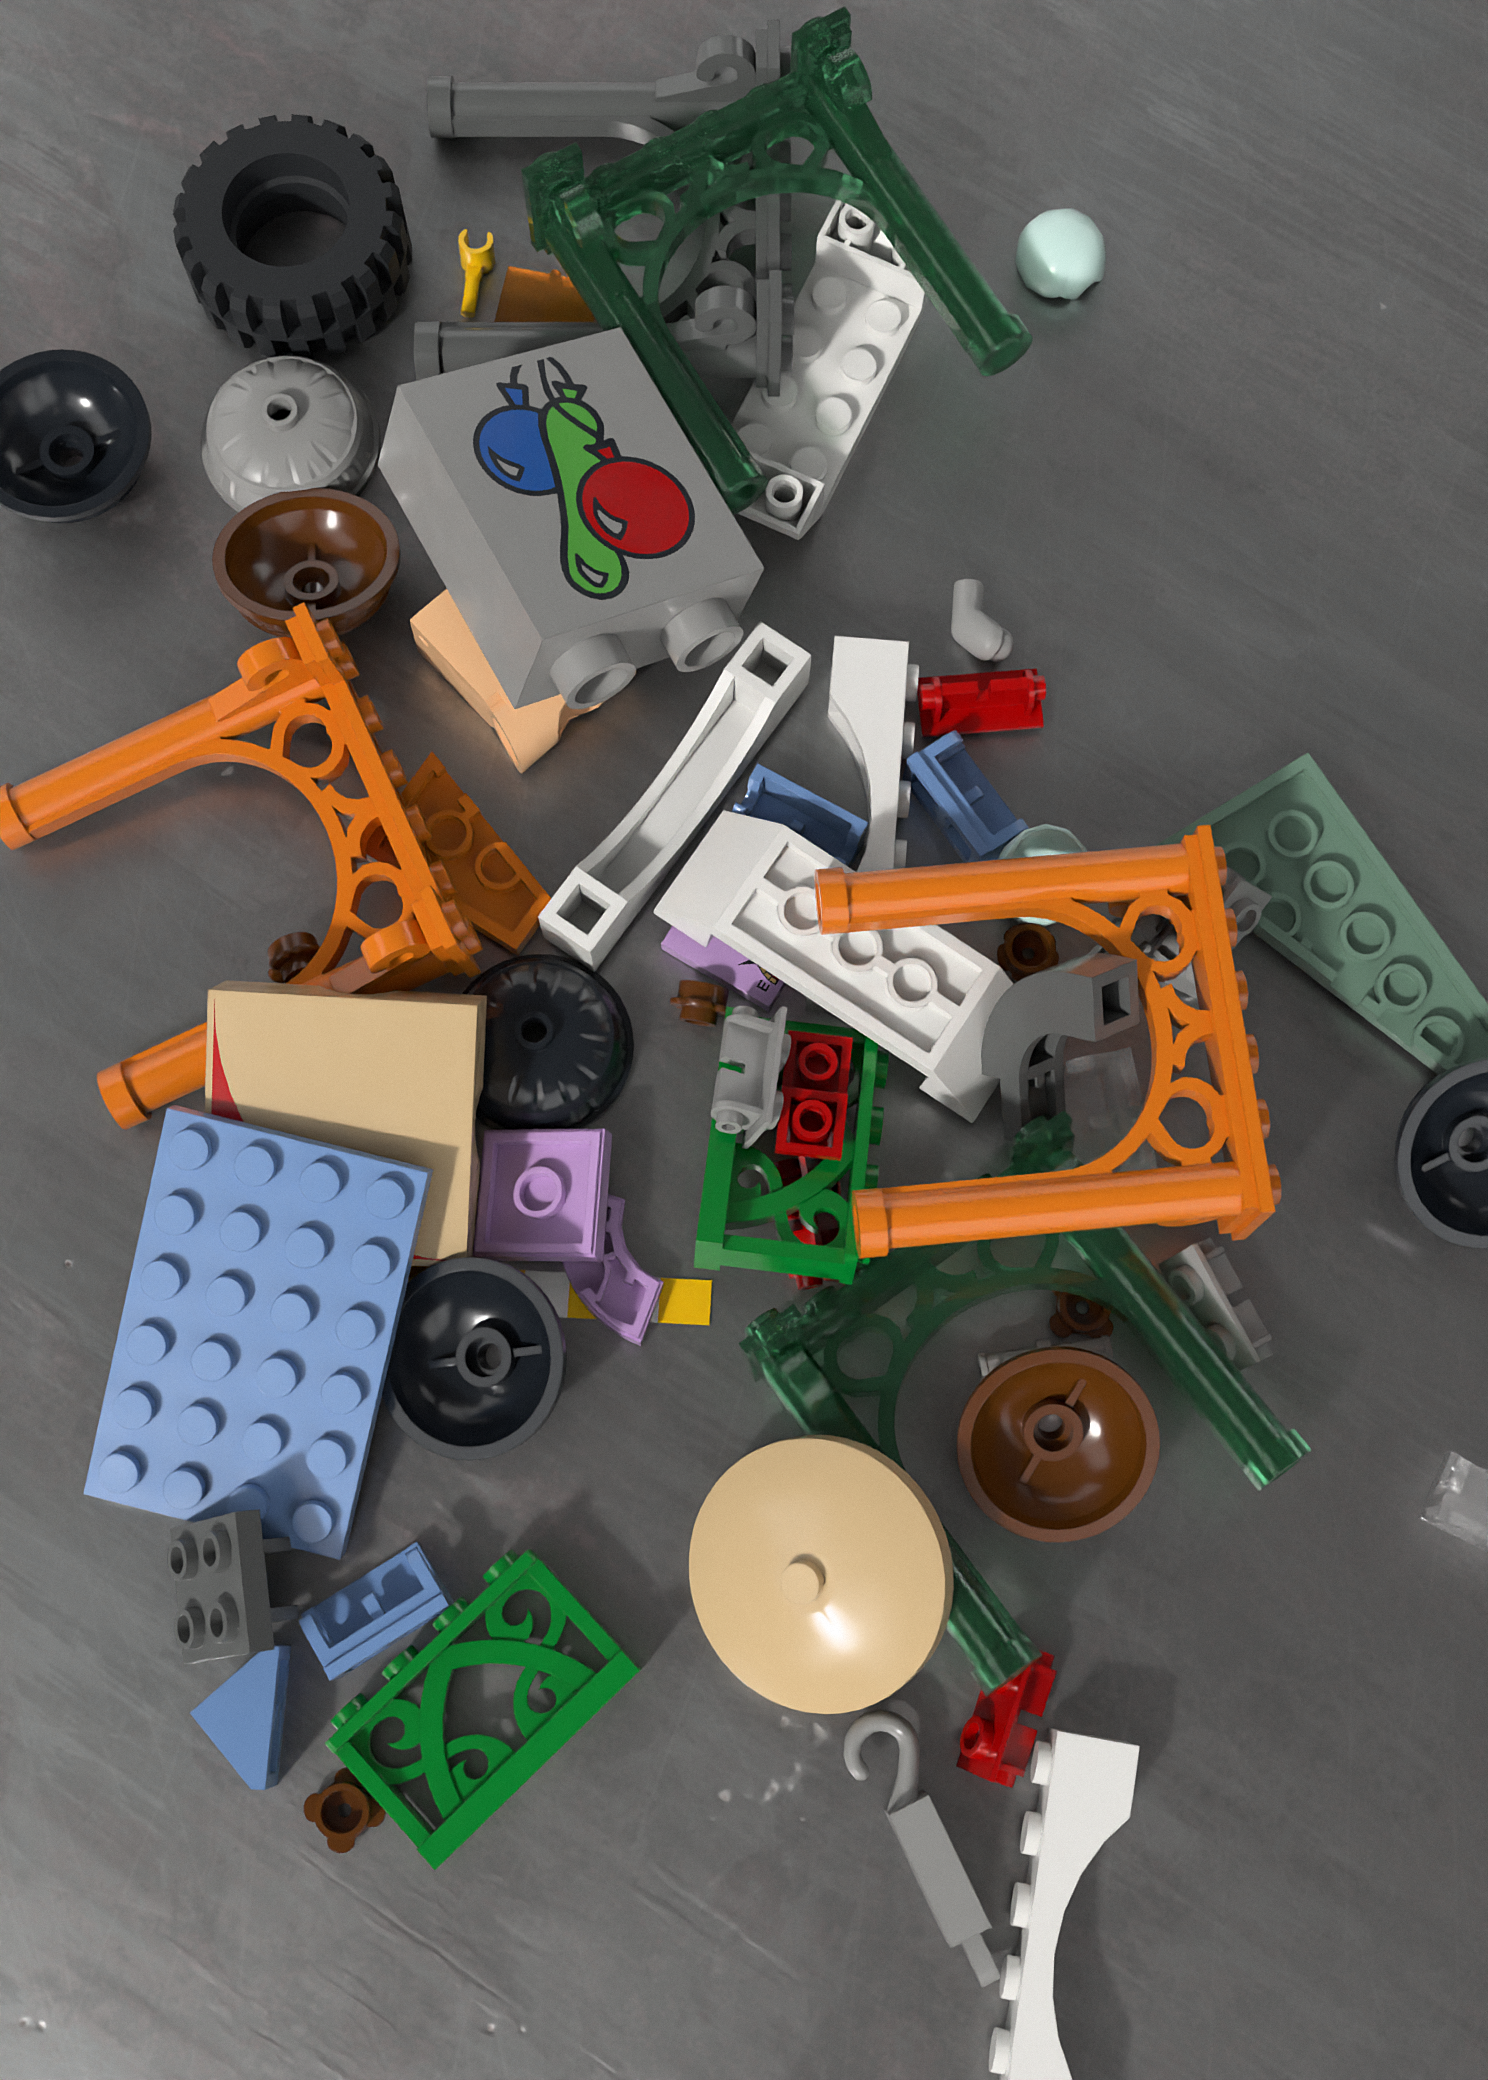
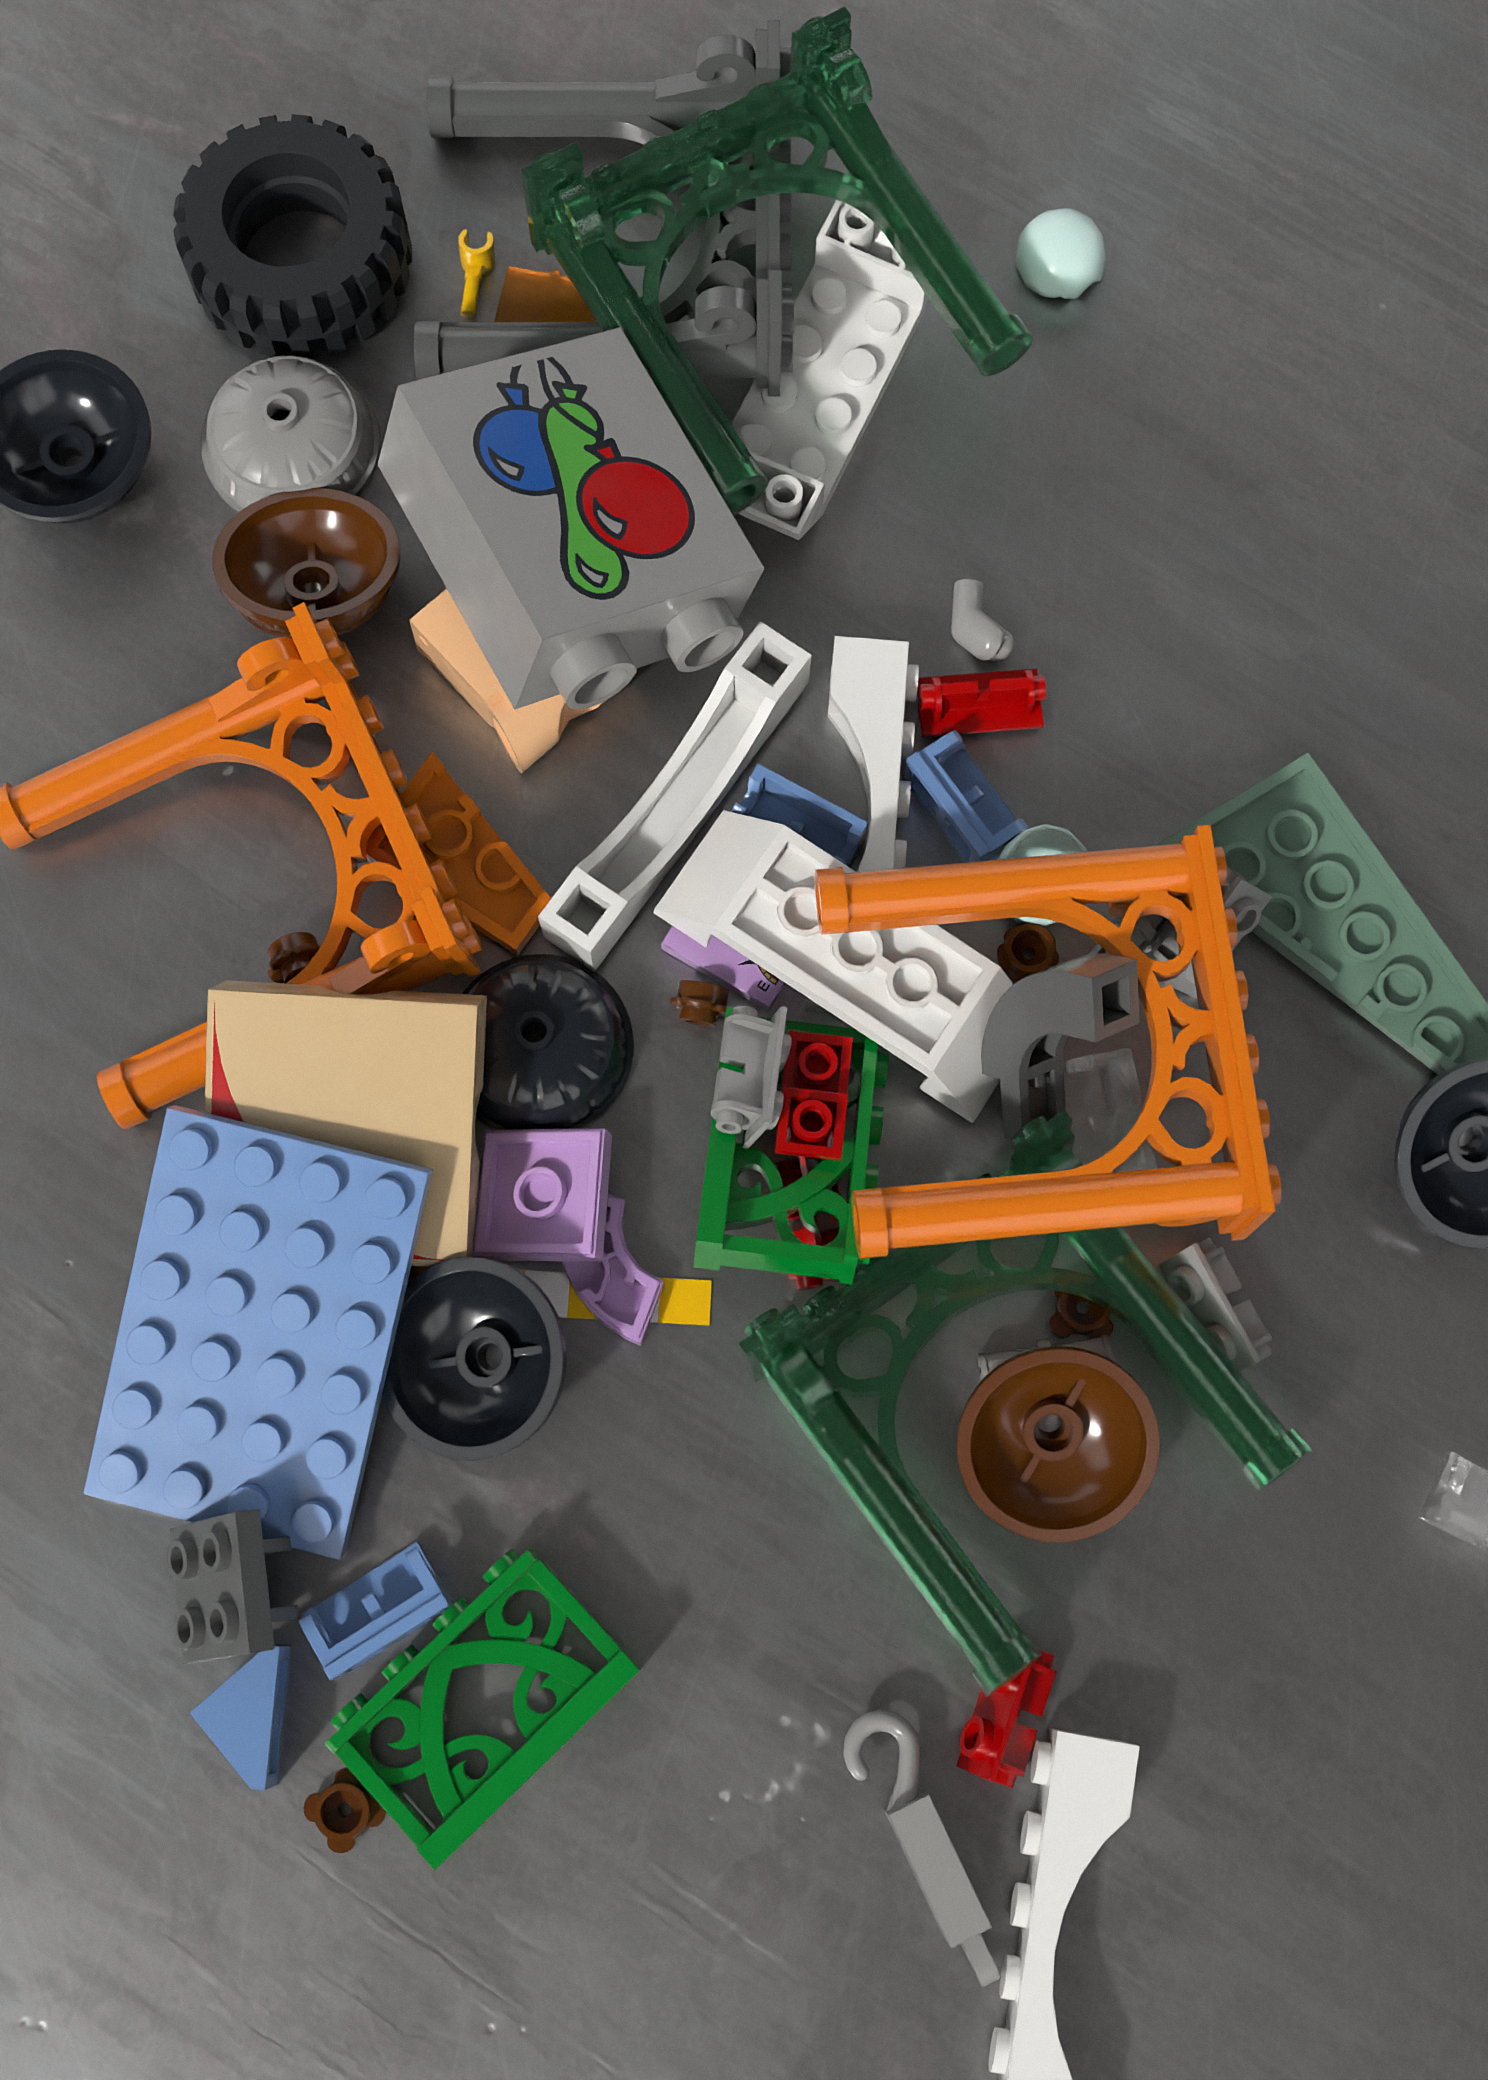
(821, 1573): tan dish -> none

